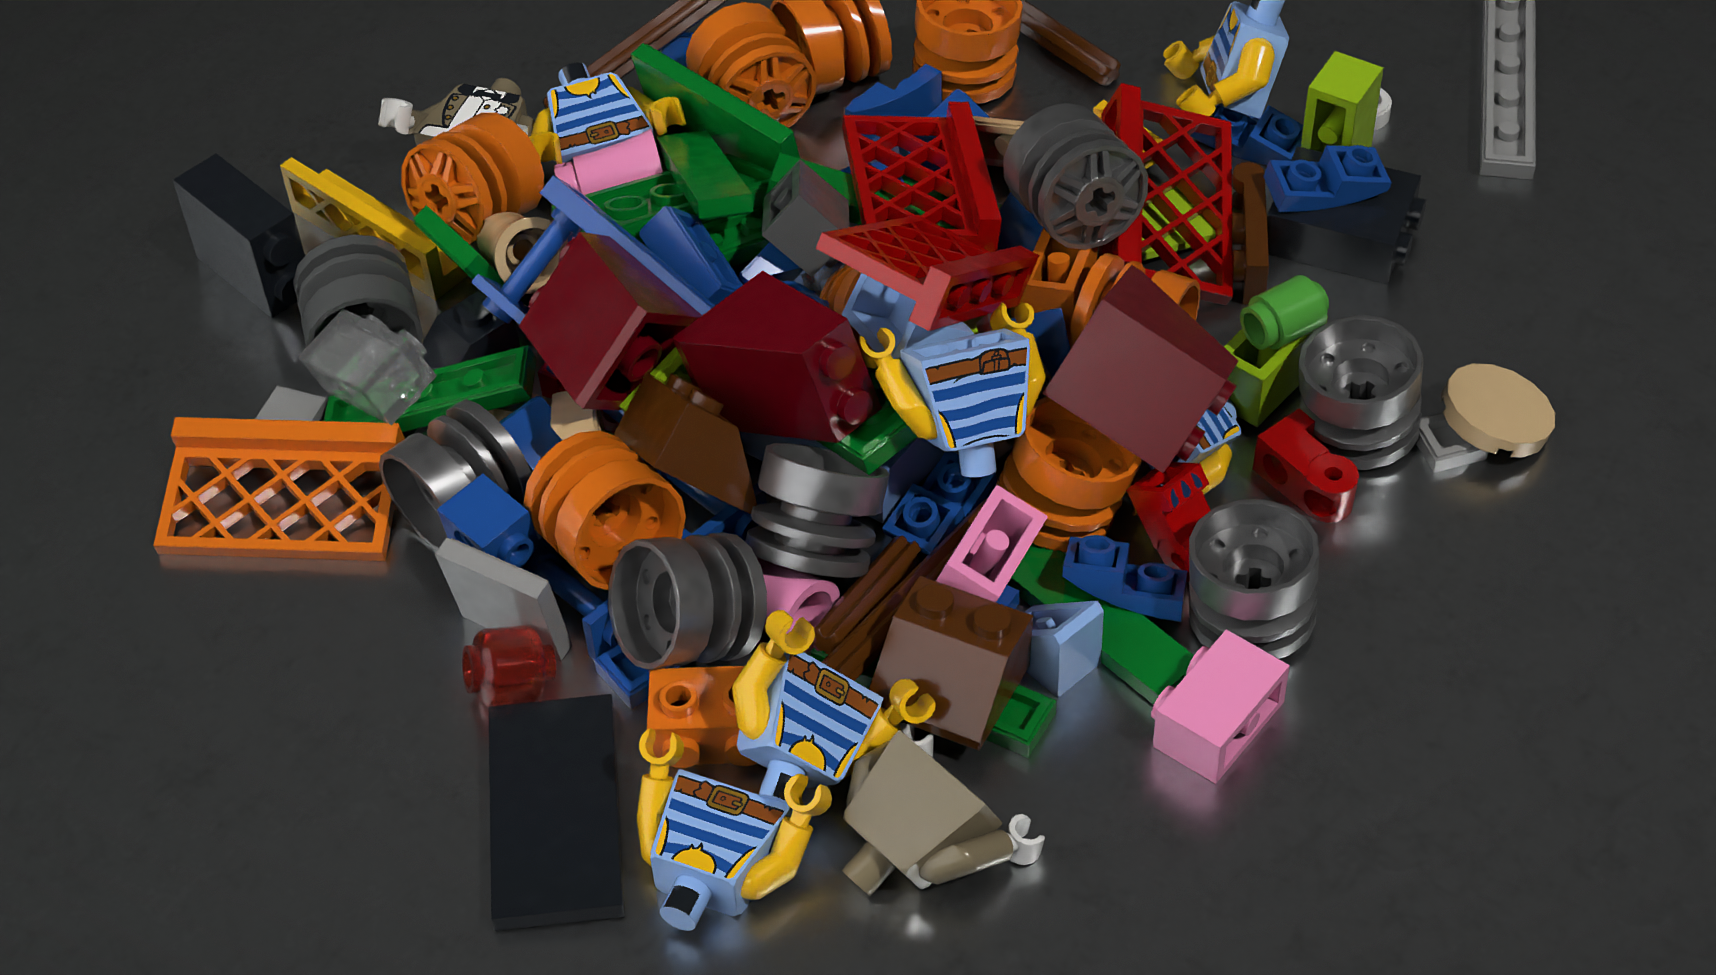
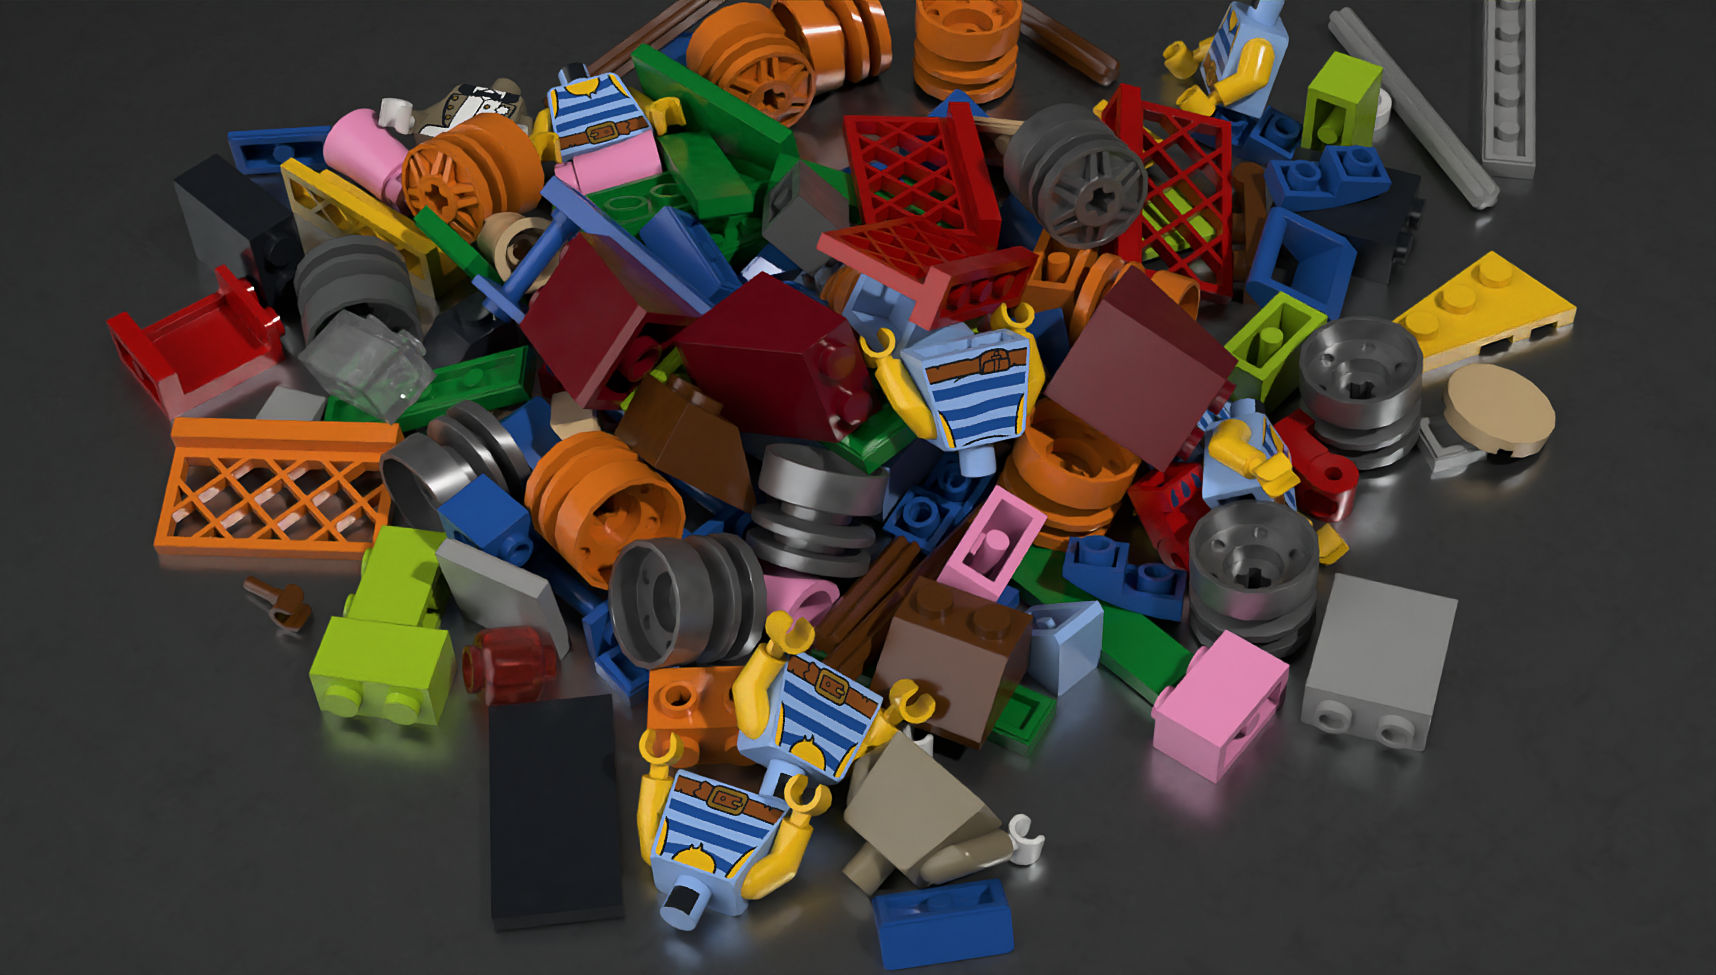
(201, 346): none -> red panel
(268, 148): none -> blue slope
(287, 606): none -> reddish brown hand
(368, 156): none -> bright pink plant
(383, 671): none -> lime brick
(401, 580): none -> lime brick
(912, 97): blue slope -> none
(943, 924): none -> blue slope
(1252, 462): none -> torso
(1285, 313): bright green brick -> none
(1322, 258): none -> blue tile
(1378, 662): none -> light grey panel
(1417, 112): none -> light grey axle
(1481, 307): none -> yellow wing

